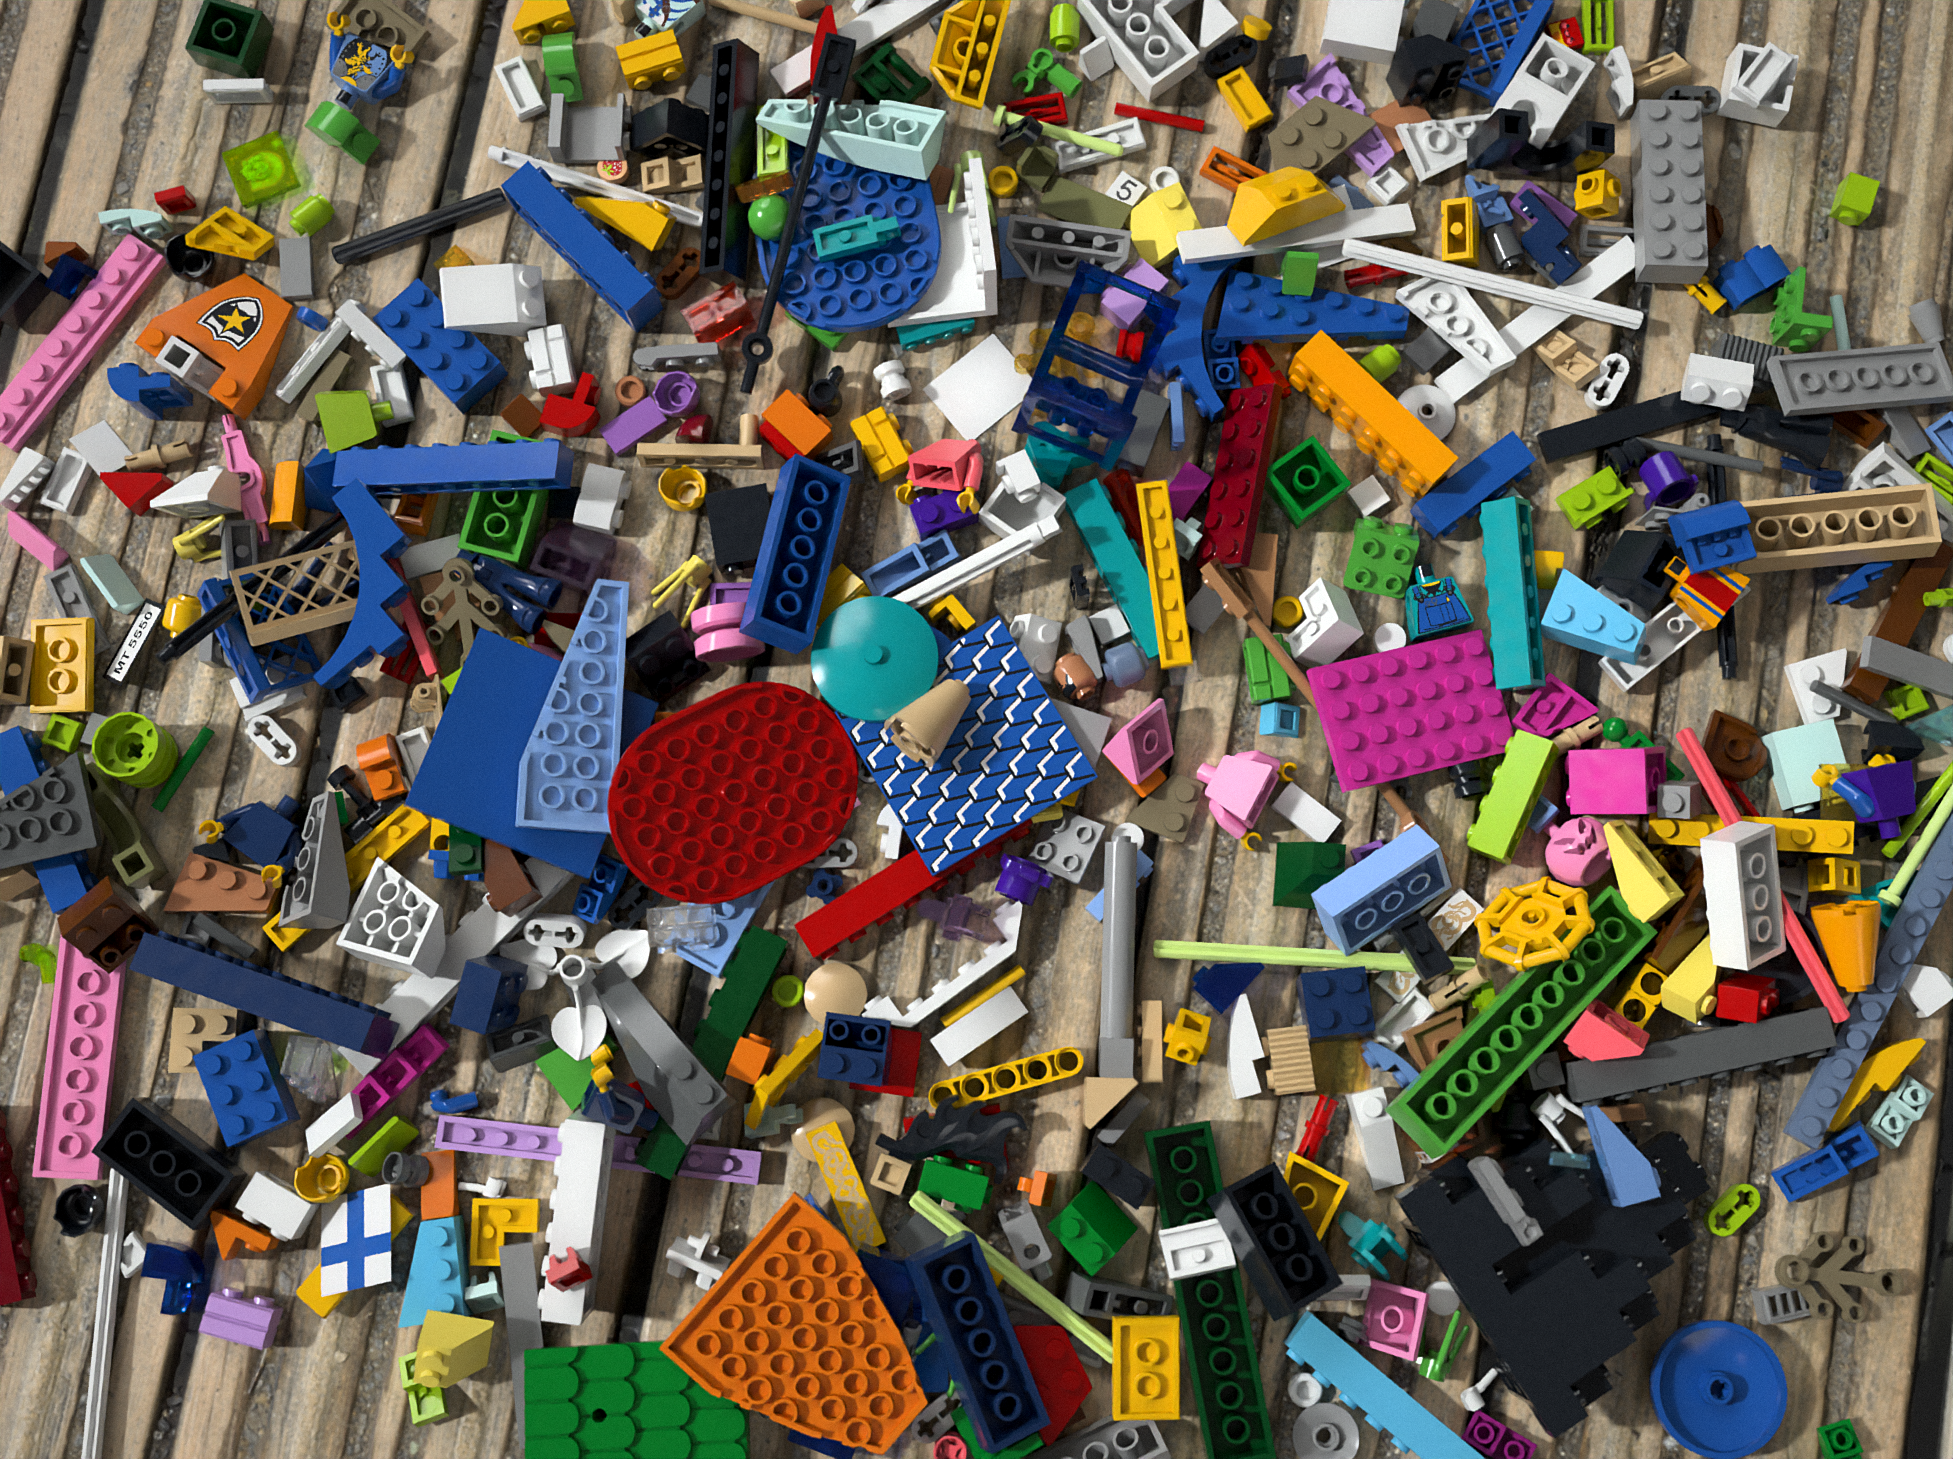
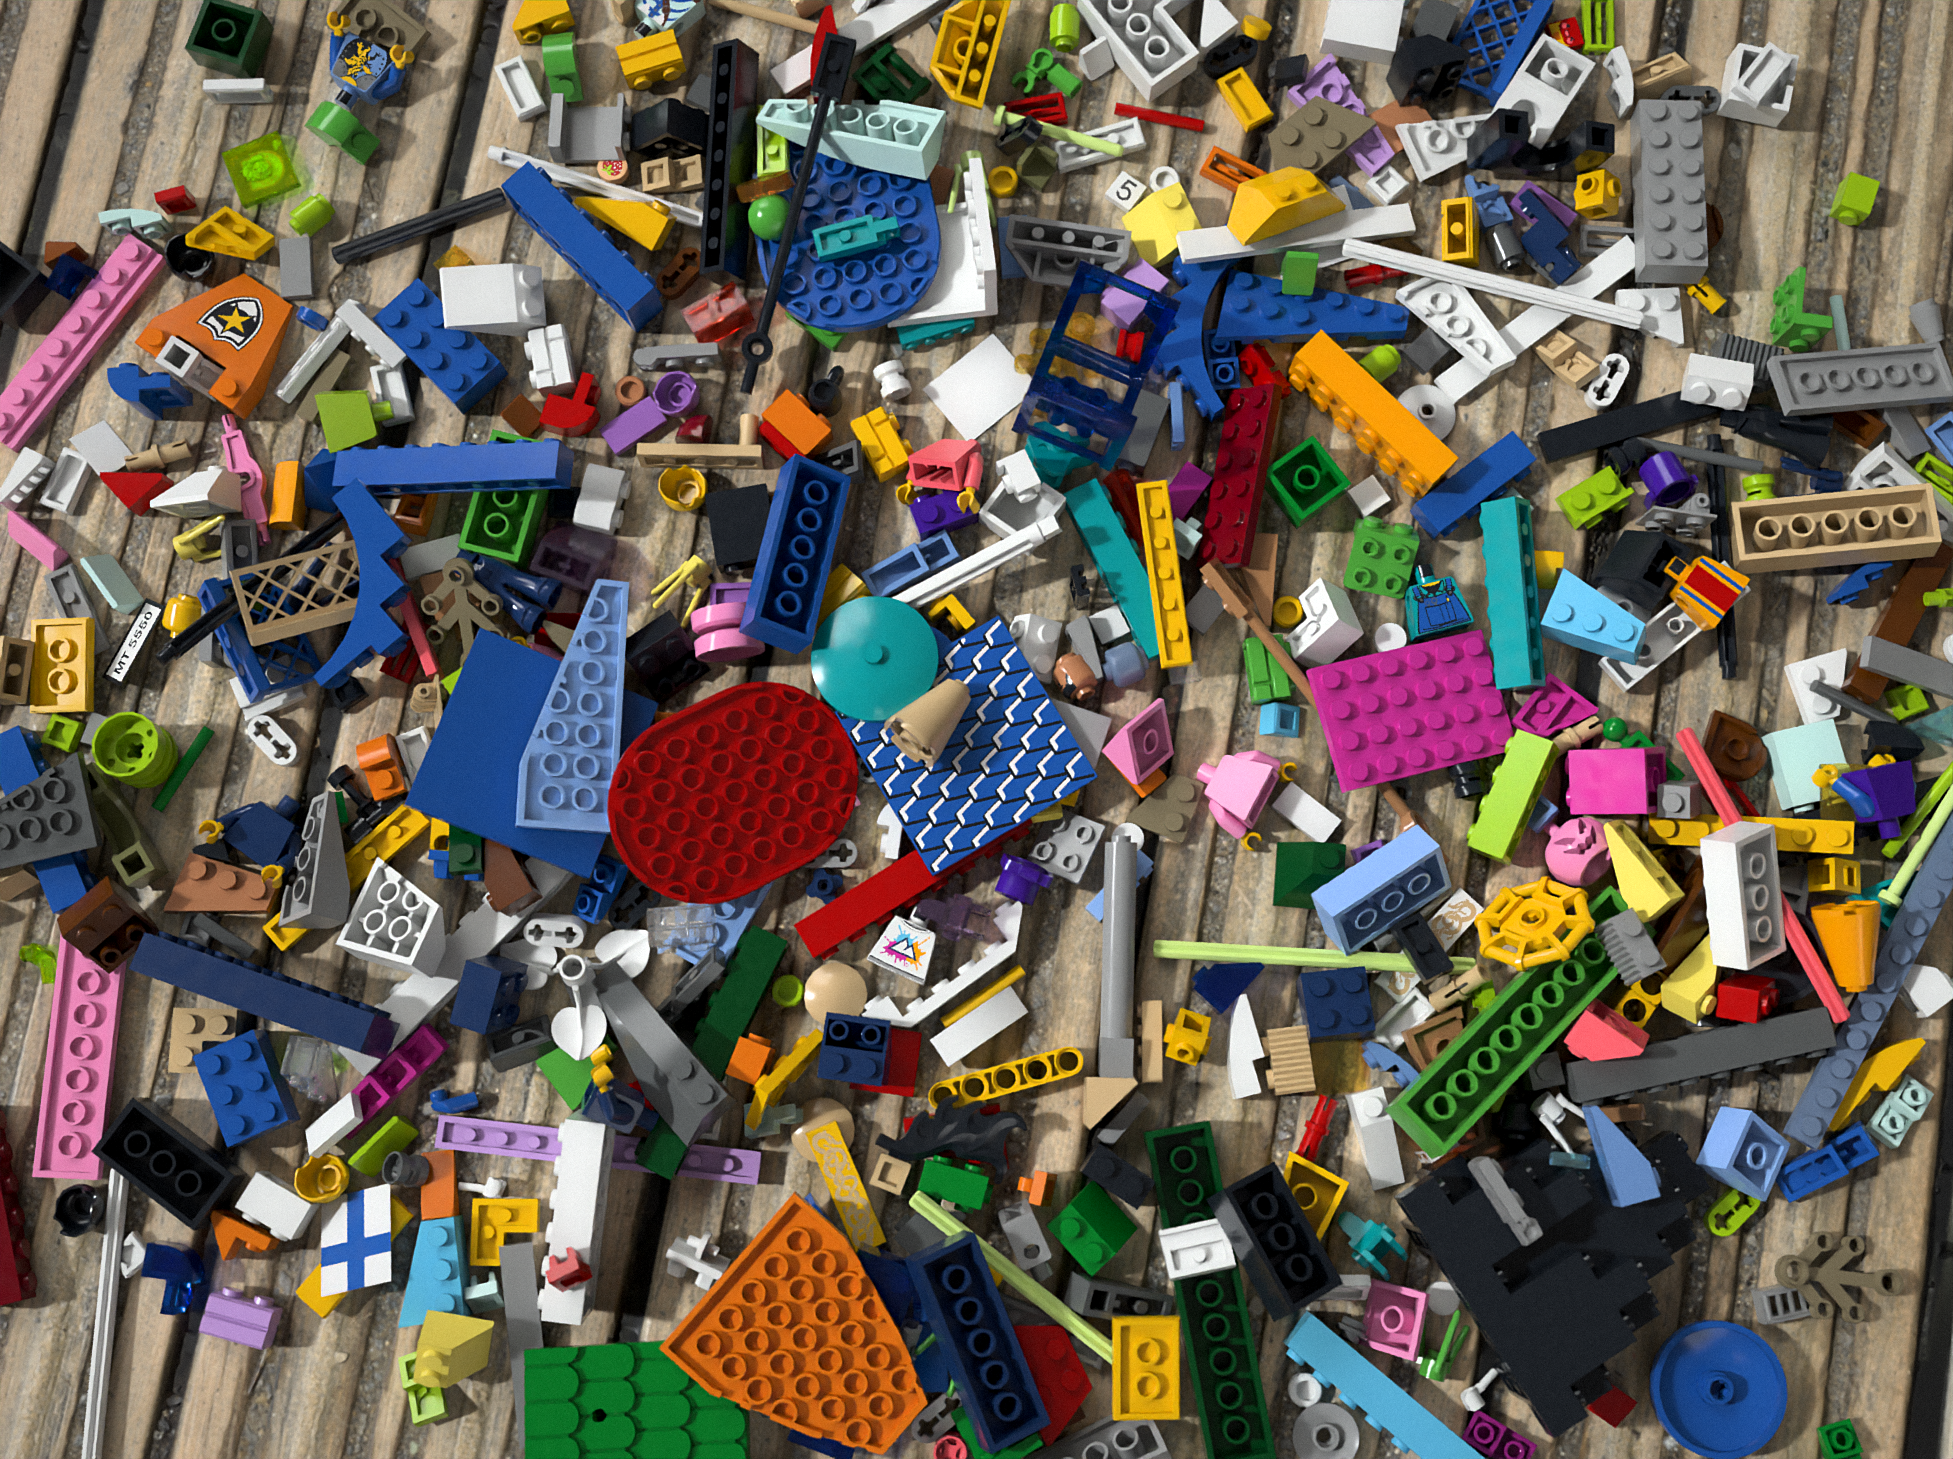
(692, 984): none -> dark grey hinge
(906, 948): none -> white torso
(1082, 205): olive sticker -> none
(1613, 1406): none -> red slope
(1630, 946): none -> light grey brick
(1660, 312): none -> white wing
(1713, 536): blue brick -> none
(1743, 1152): none -> light blue slope
(1751, 277): blue brick -> none
(1759, 486): none -> lime wheel

